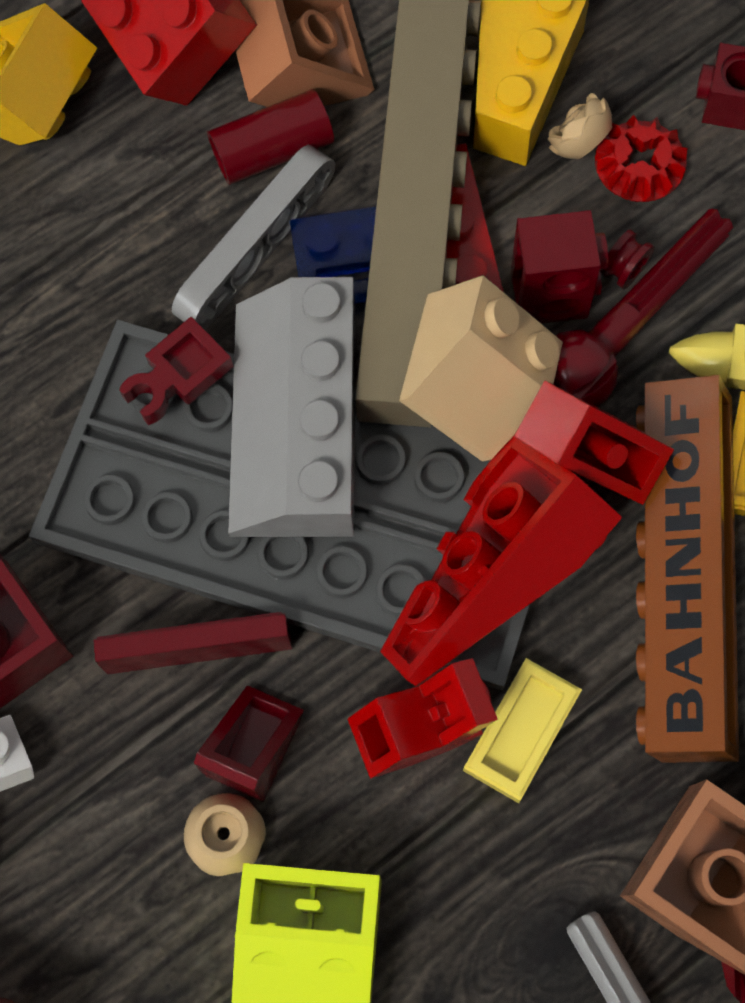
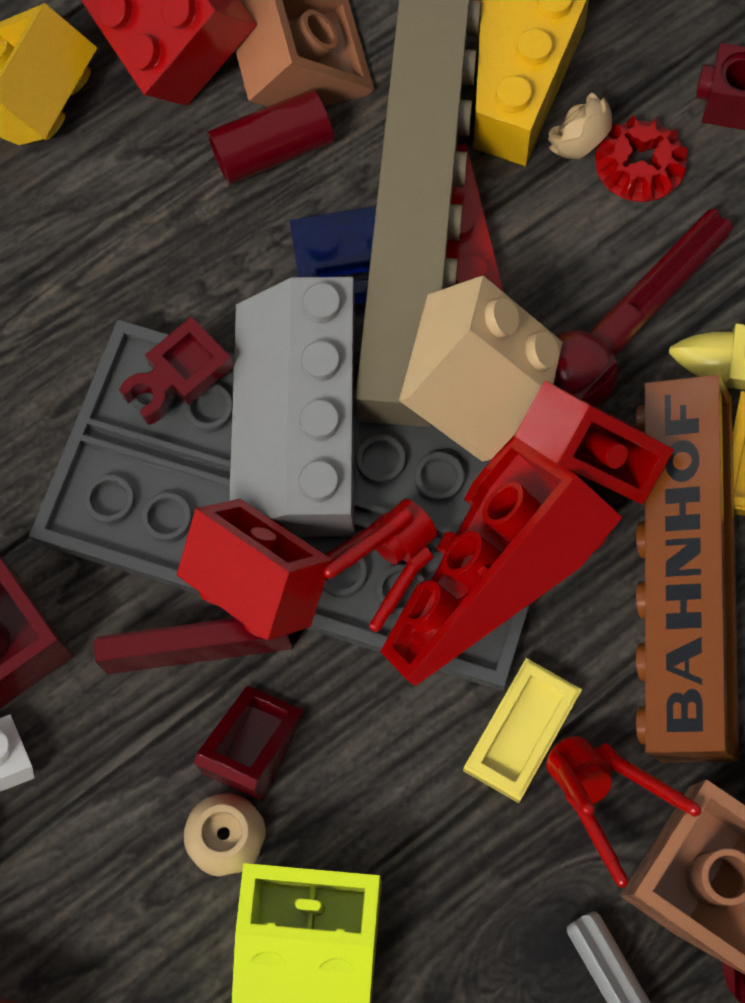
(253, 237): light grey beam -> none
(253, 568): none -> red brick
(396, 537): none -> red plant
(423, 720): red brick -> none
(557, 265): dark red brick -> none
(586, 779): none -> red plant
(628, 259): dark red bush -> none

